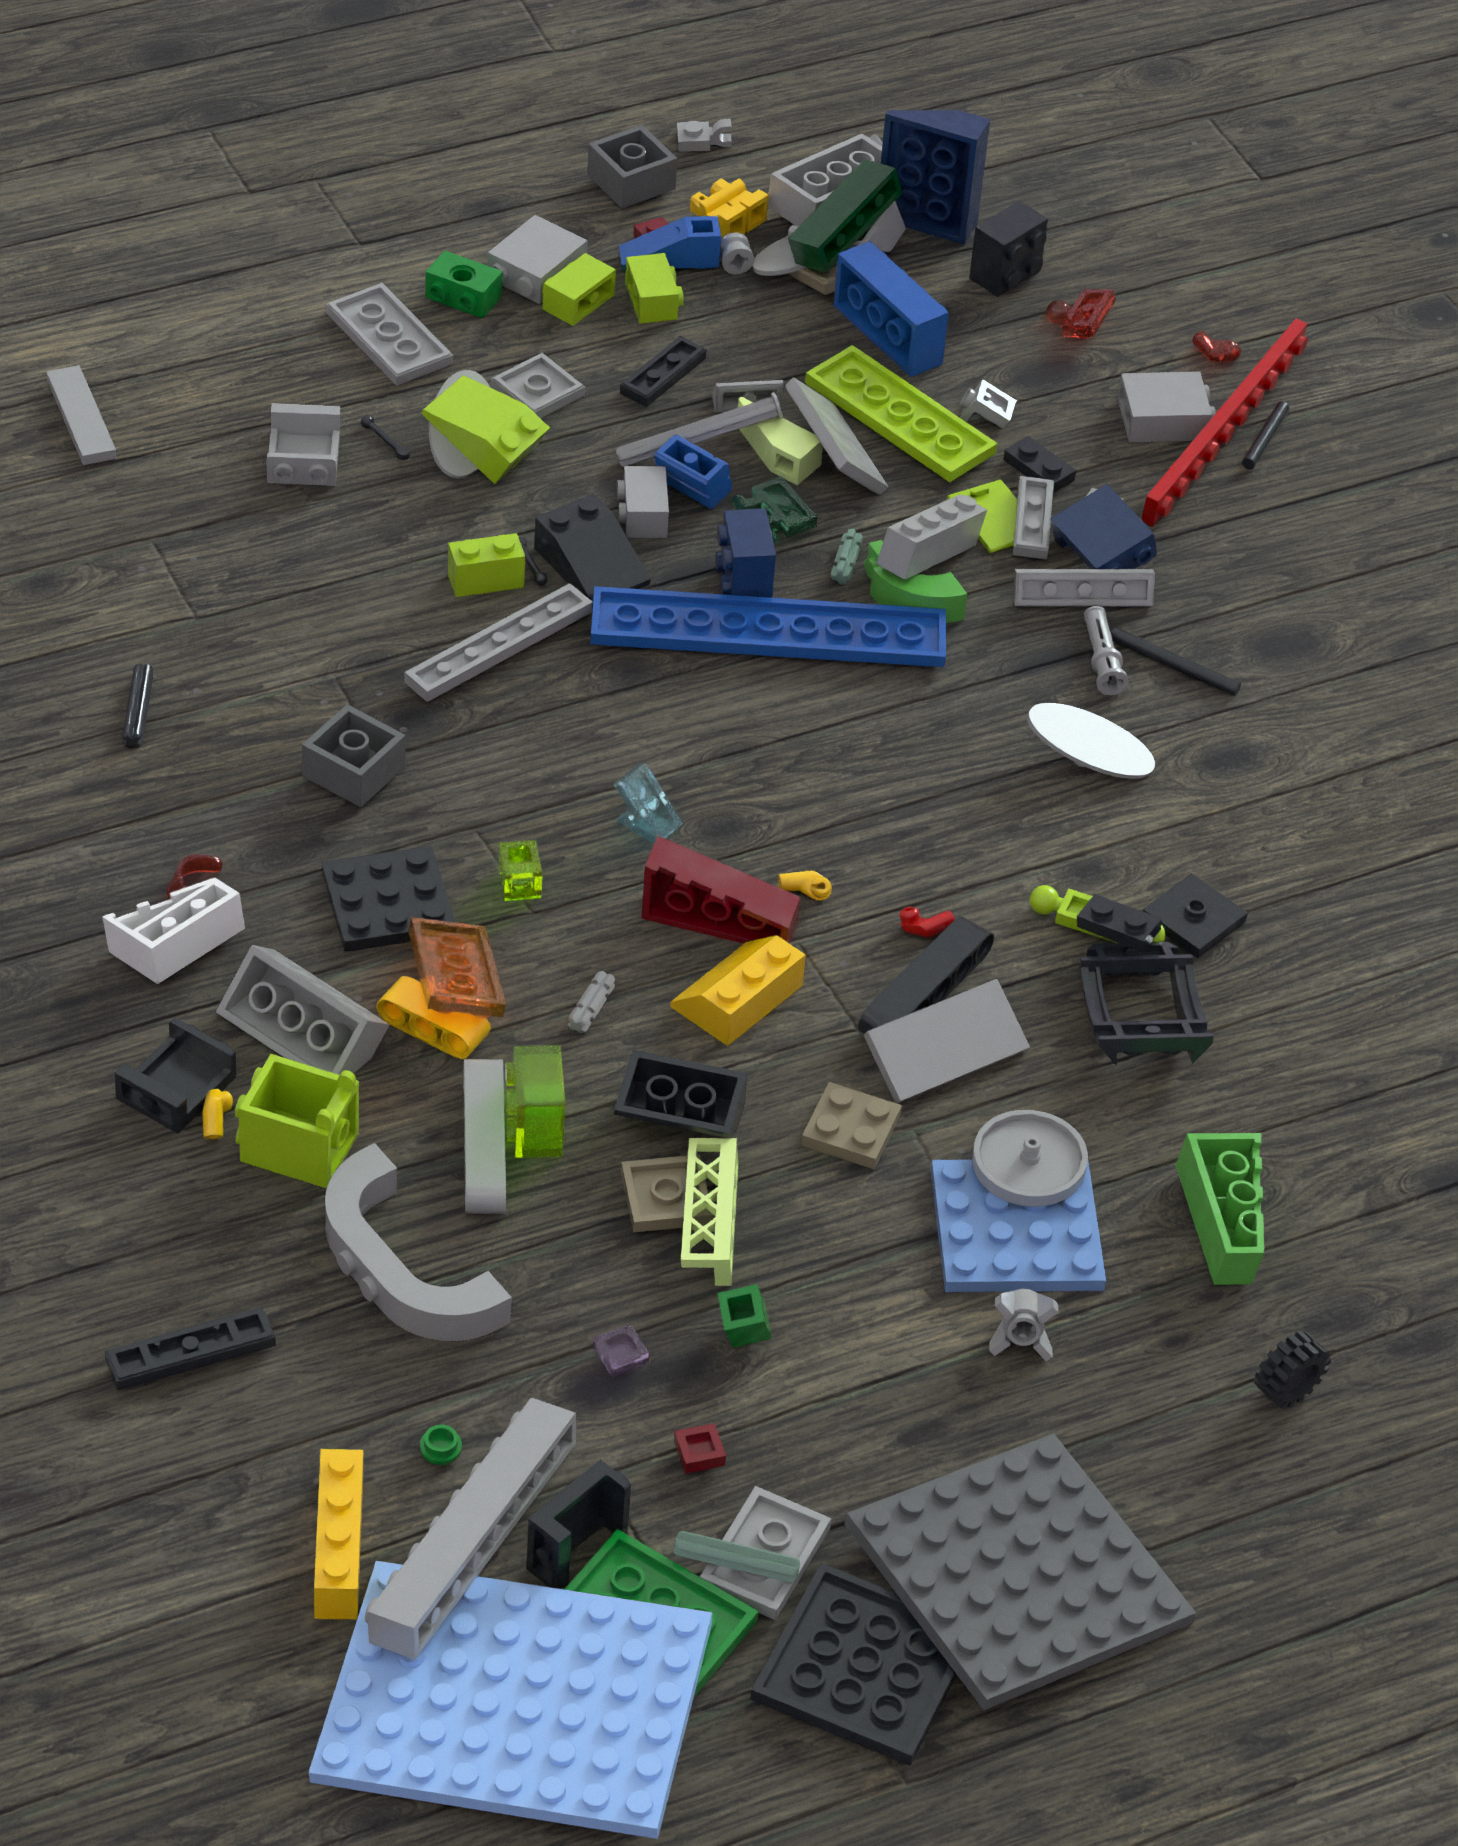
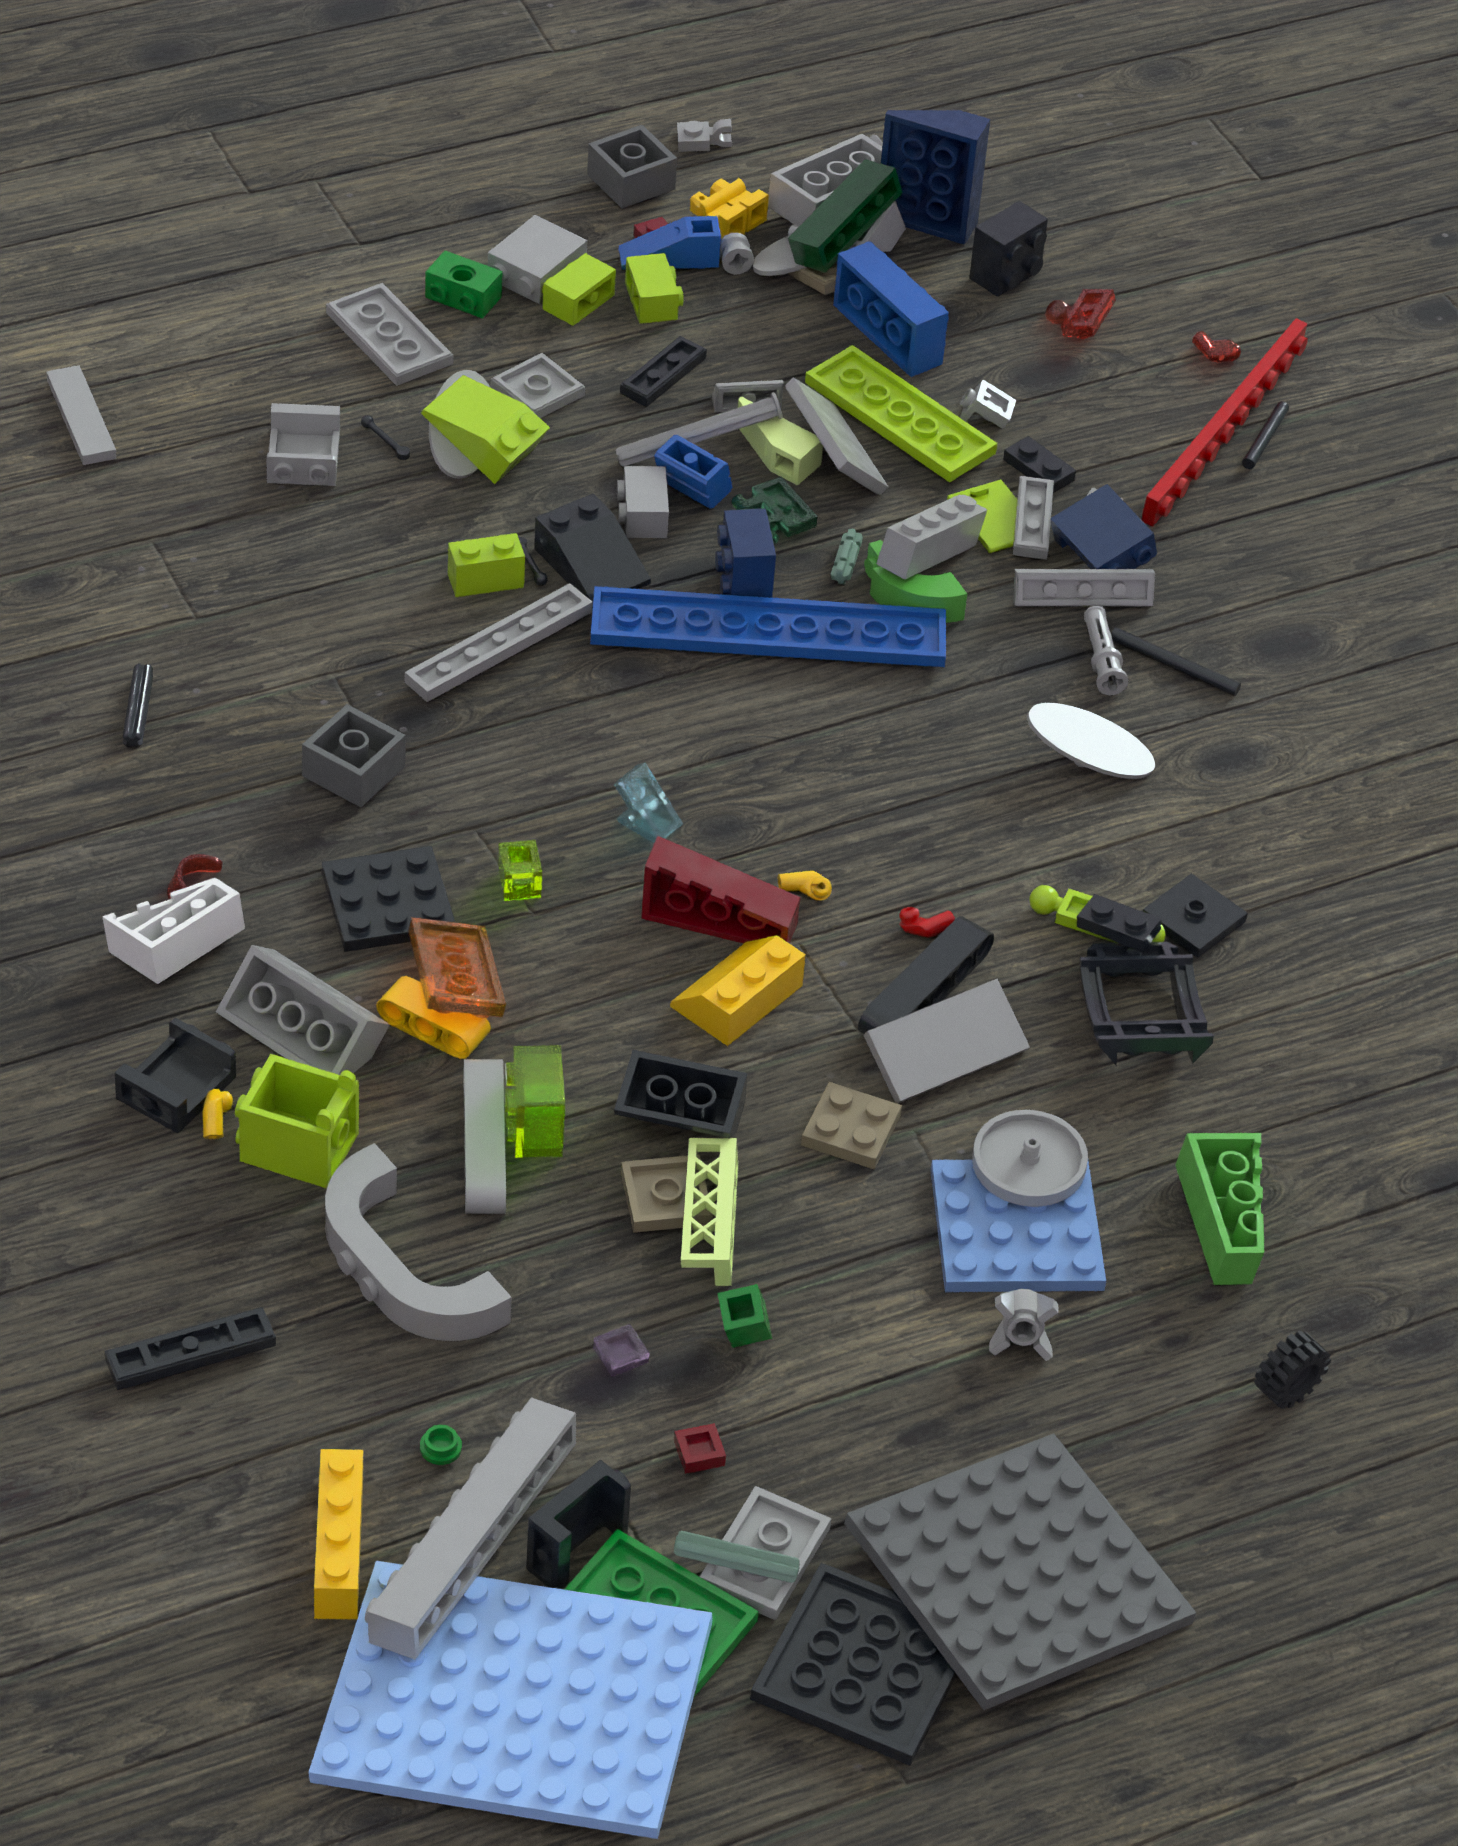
(591, 1002): light grey axle -> none
(1164, 406): light grey brick -> none

